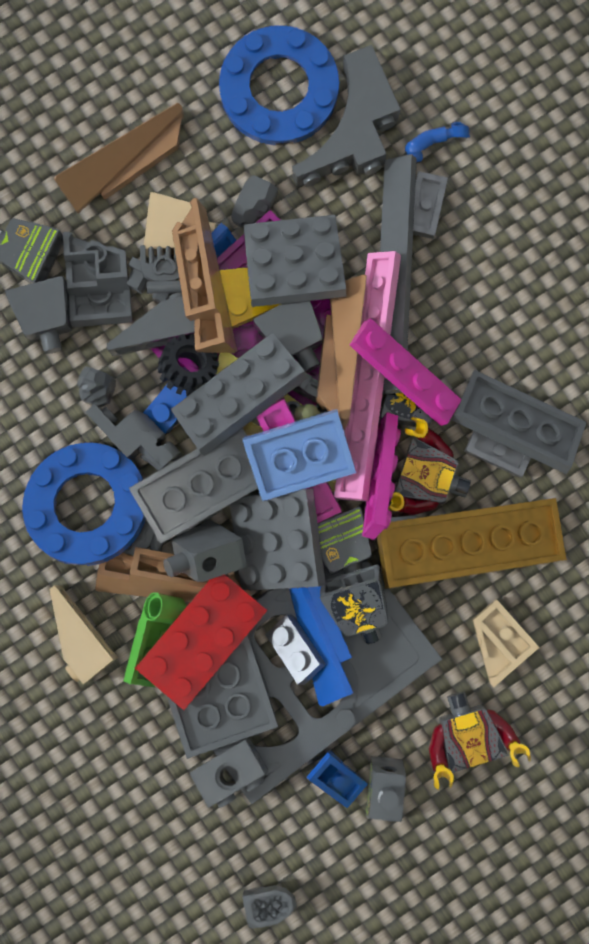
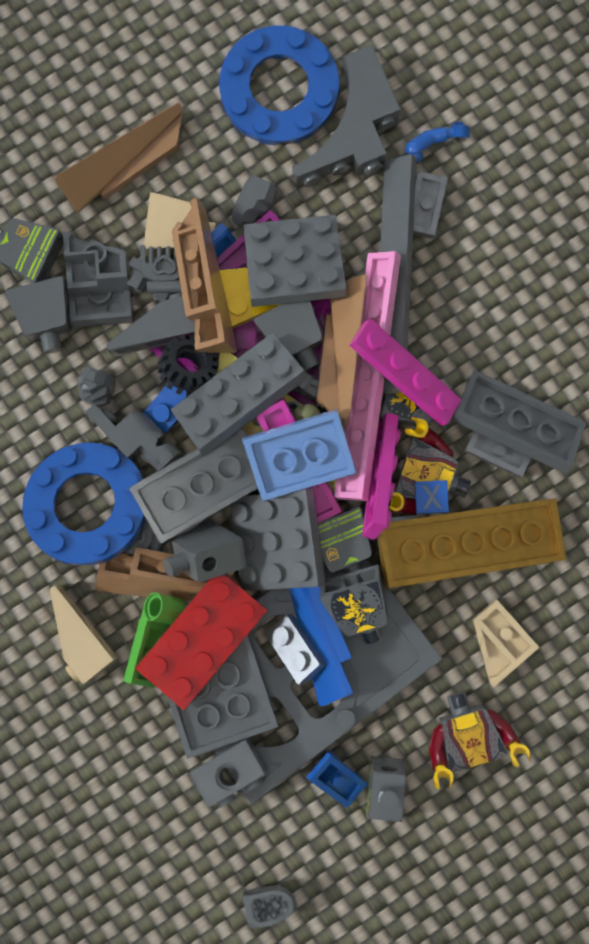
(431, 497): none -> blue tile

